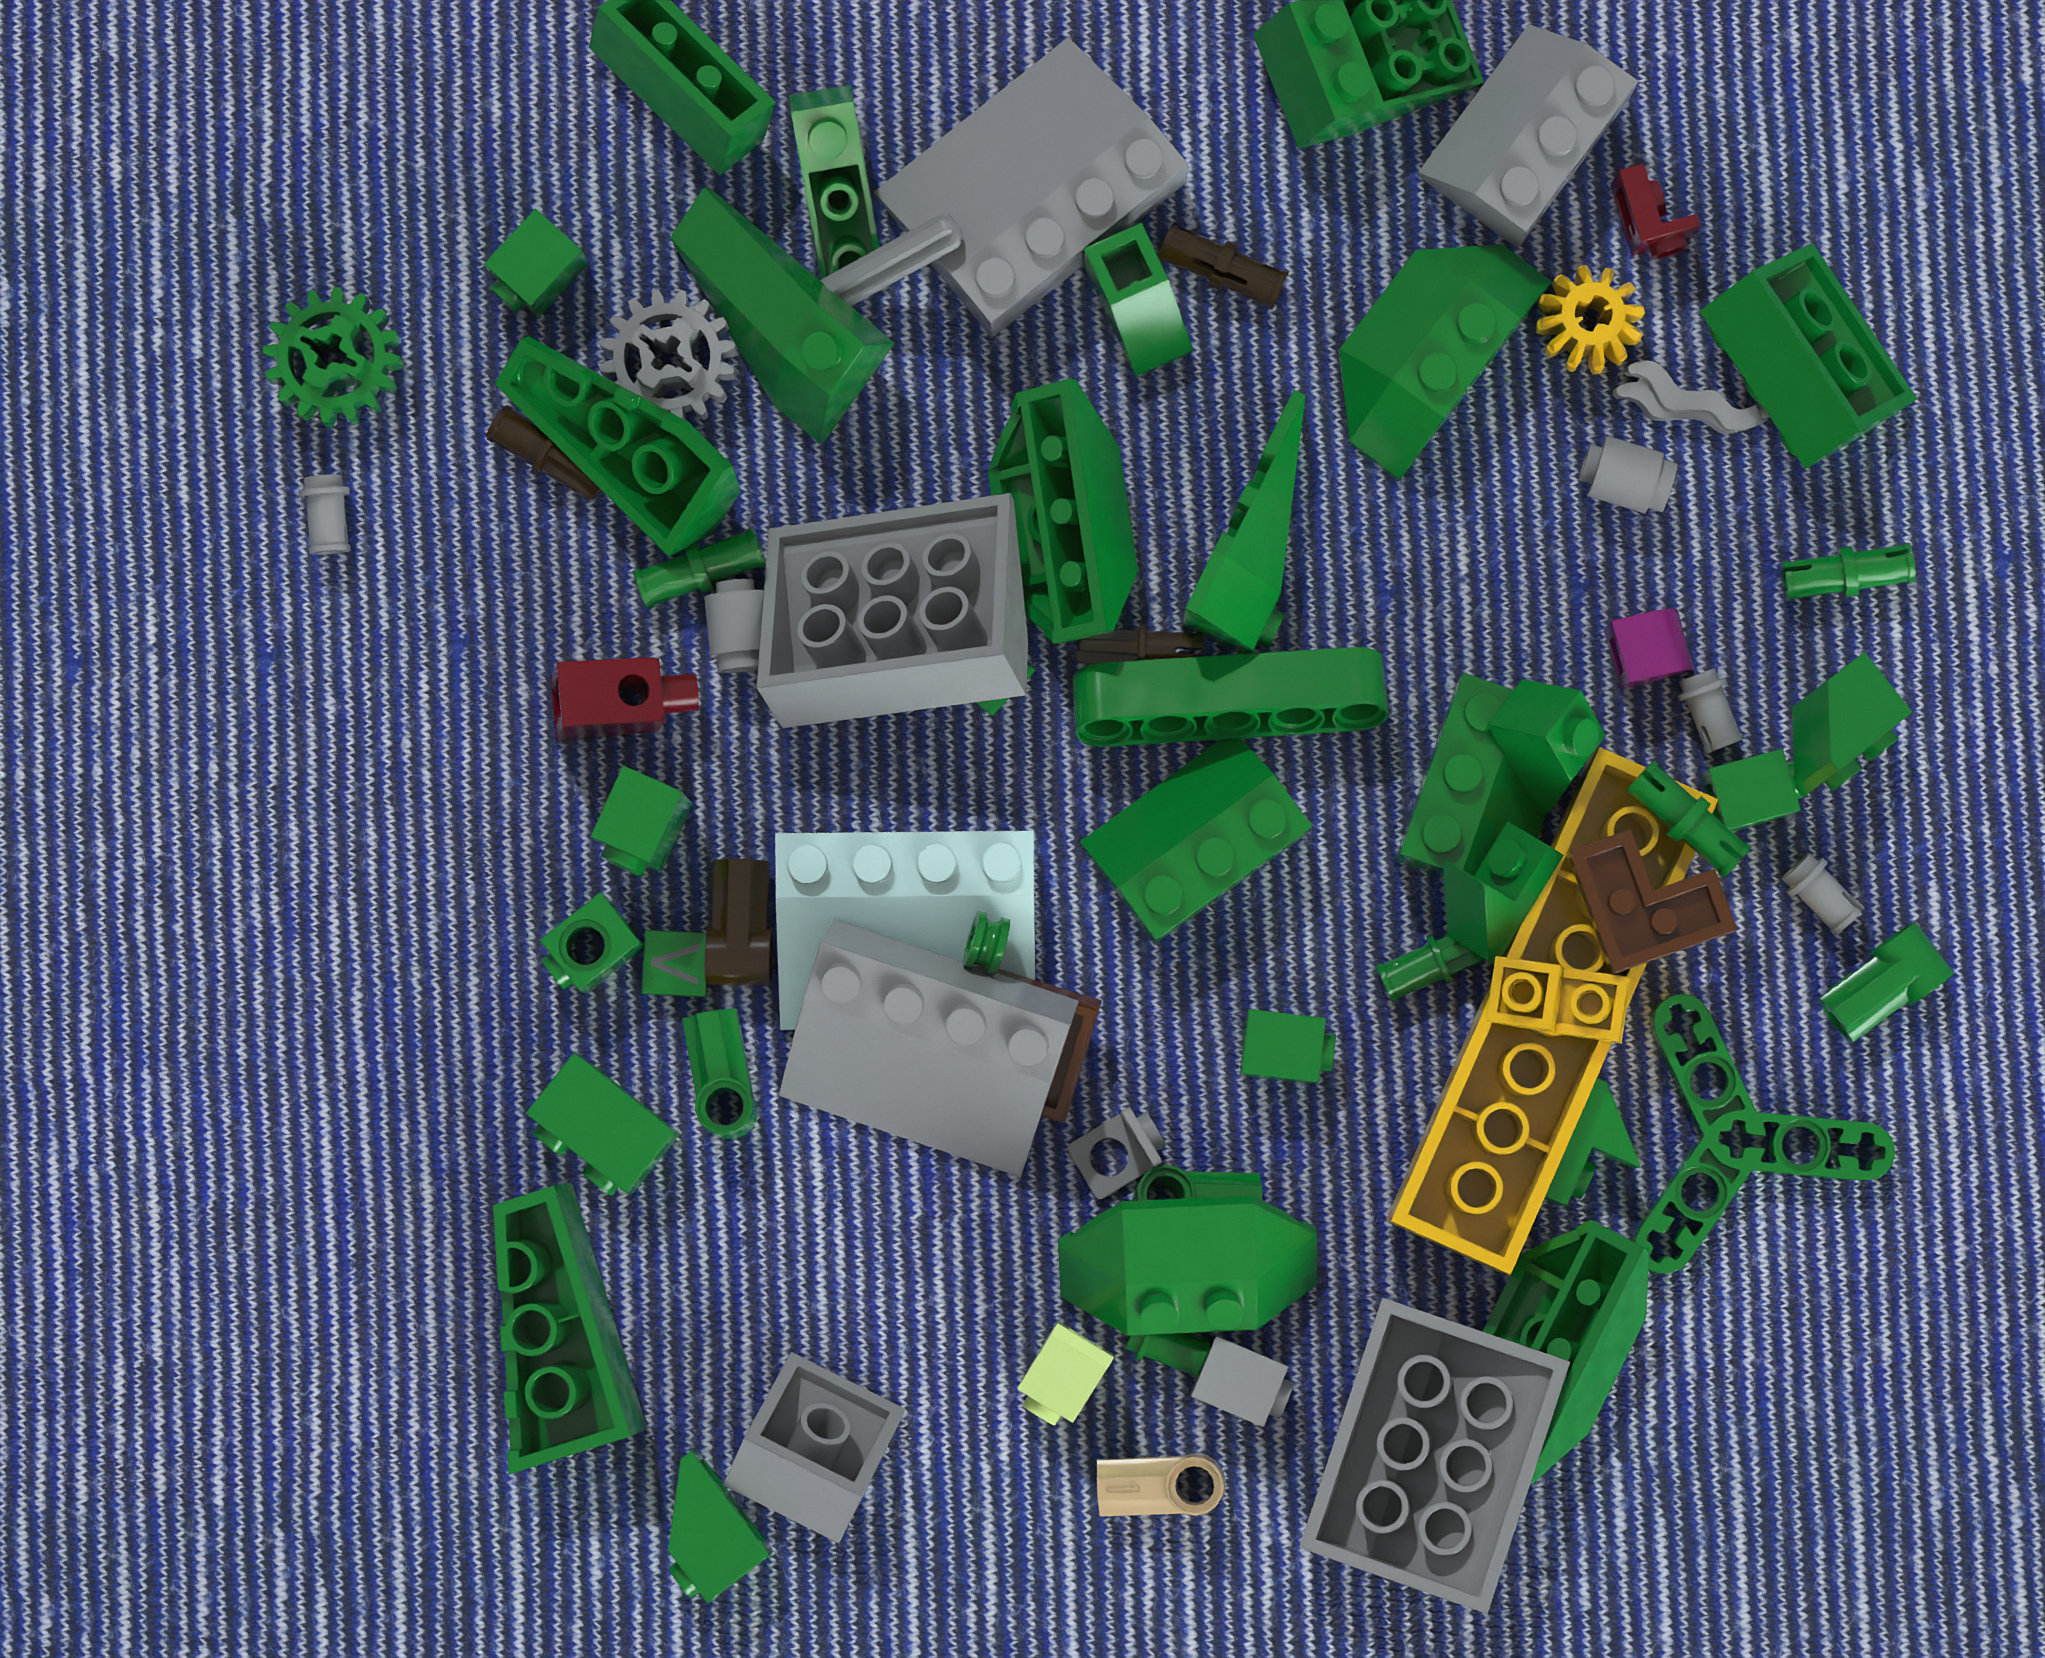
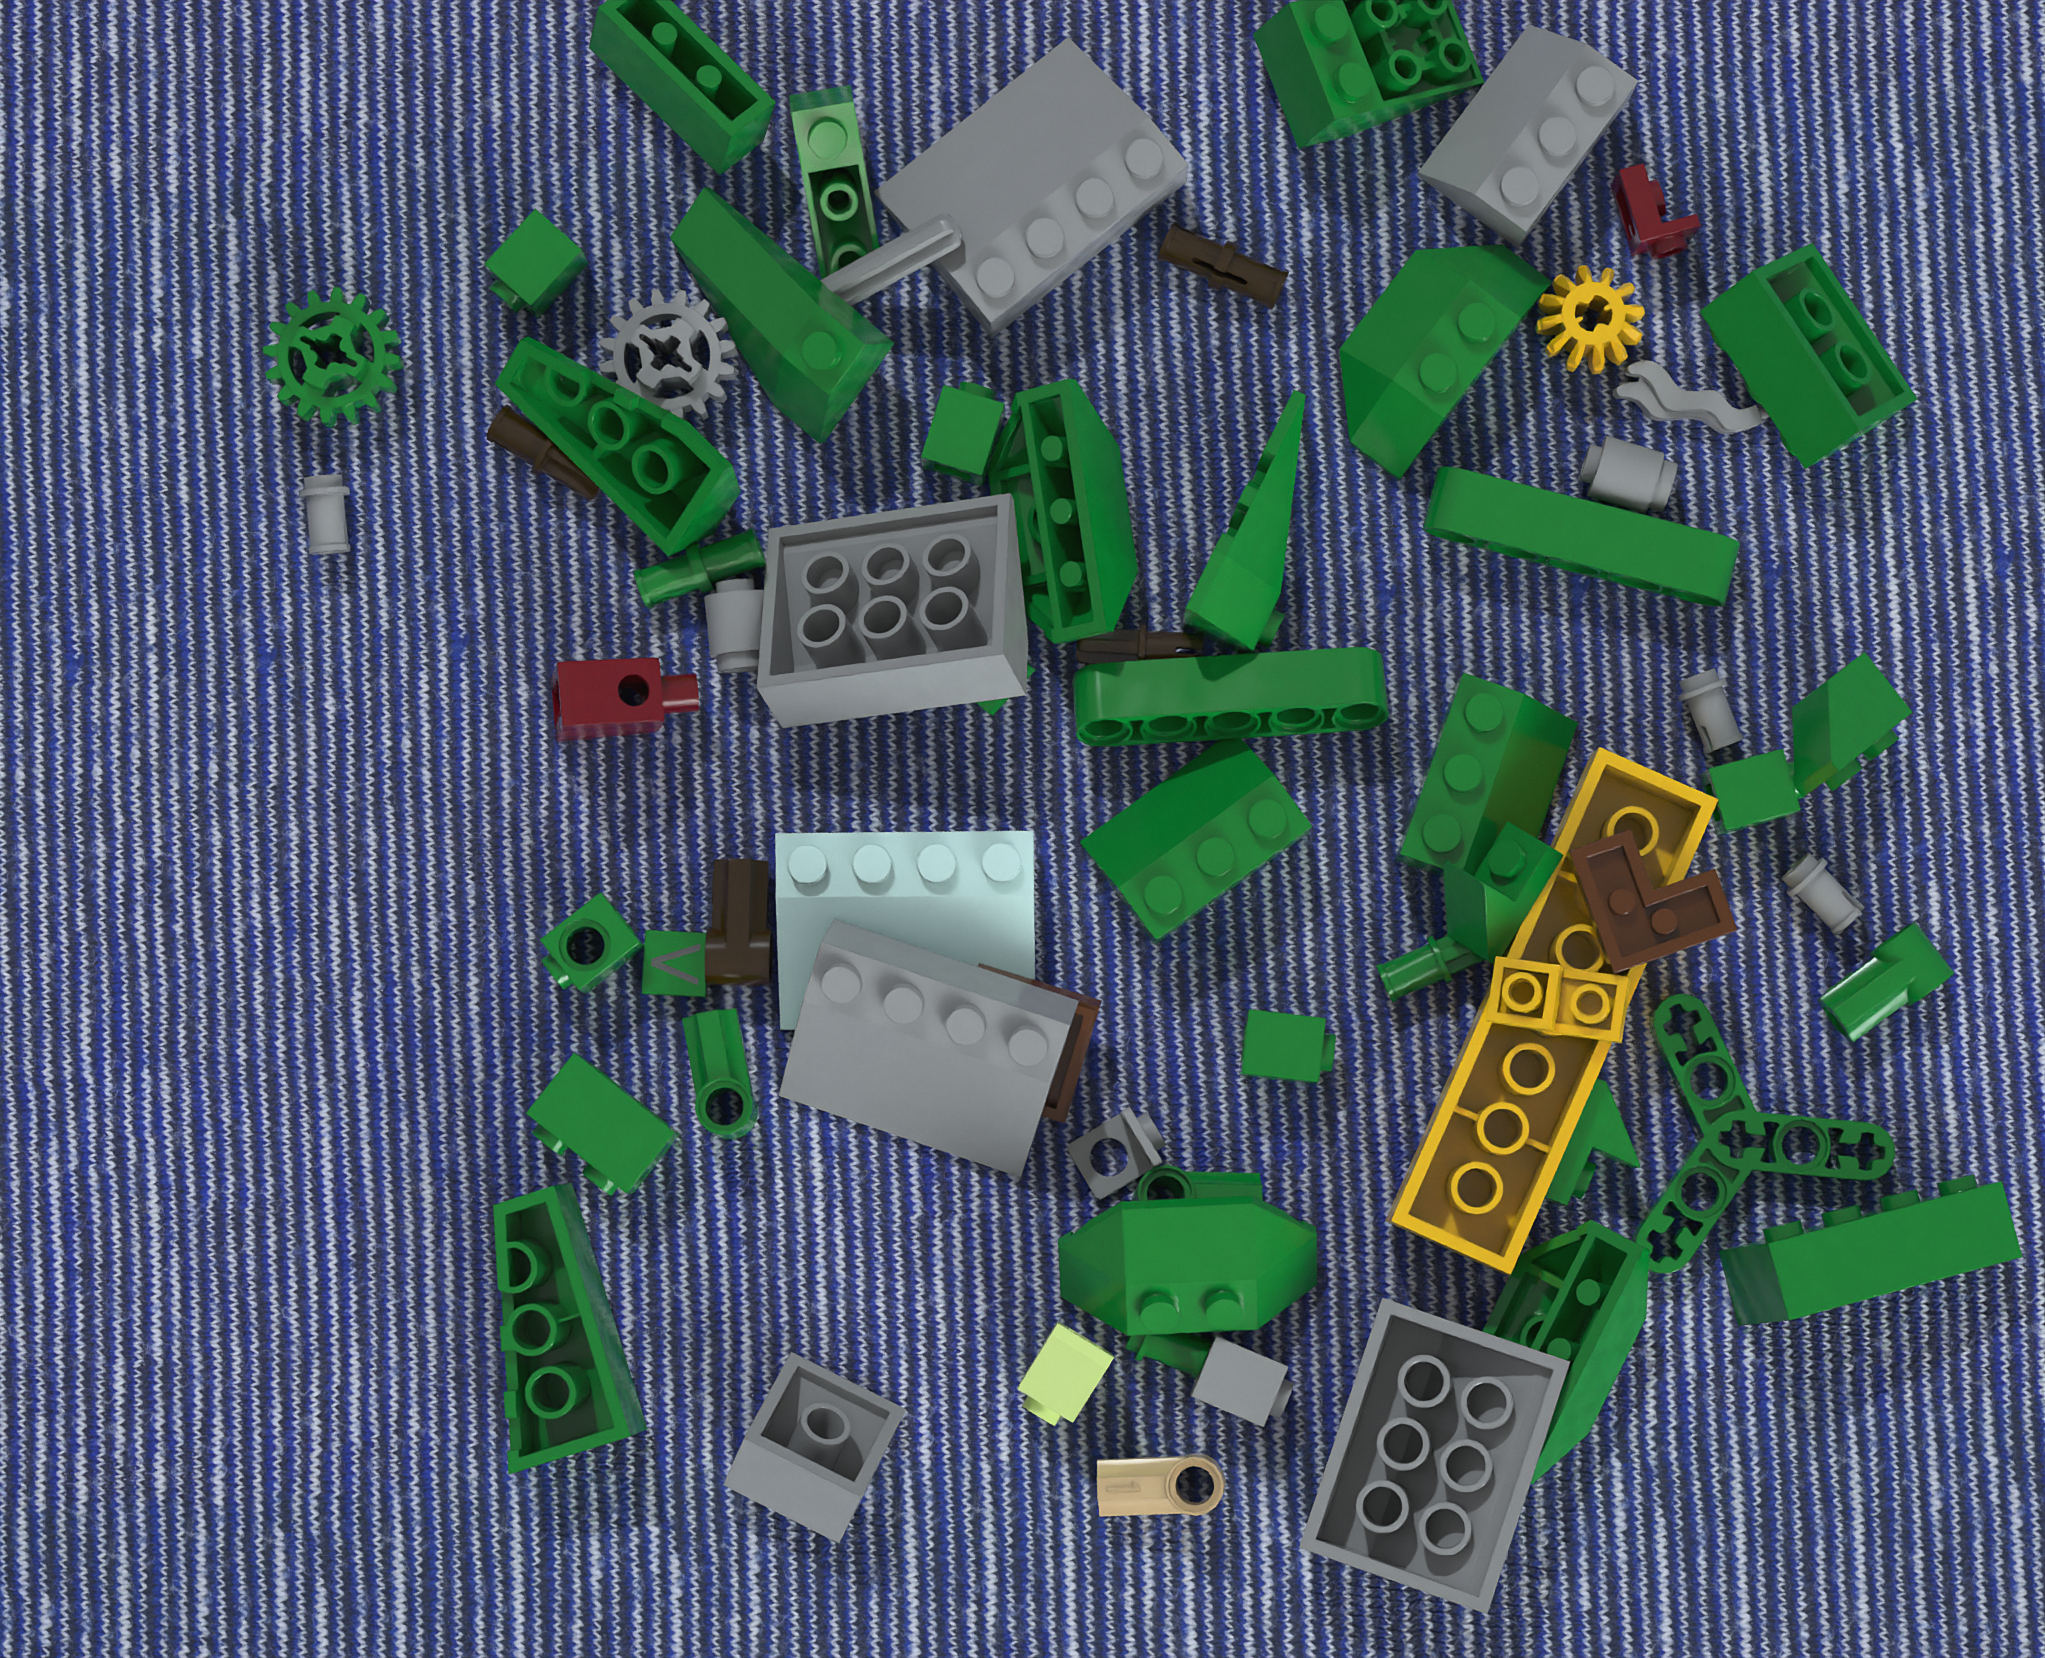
(640, 822): green brick -> none
(710, 1532): green slope -> none
(964, 432): none -> green brick
(986, 942): green bush -> none
(1137, 299): green slope -> none
(1546, 738): green slope -> none
(1581, 536): none -> green beam
(1648, 648): magenta brick -> none
(1688, 819): green pin -> none
(1848, 571): green pin -> none
(1870, 1253): none -> green wedge

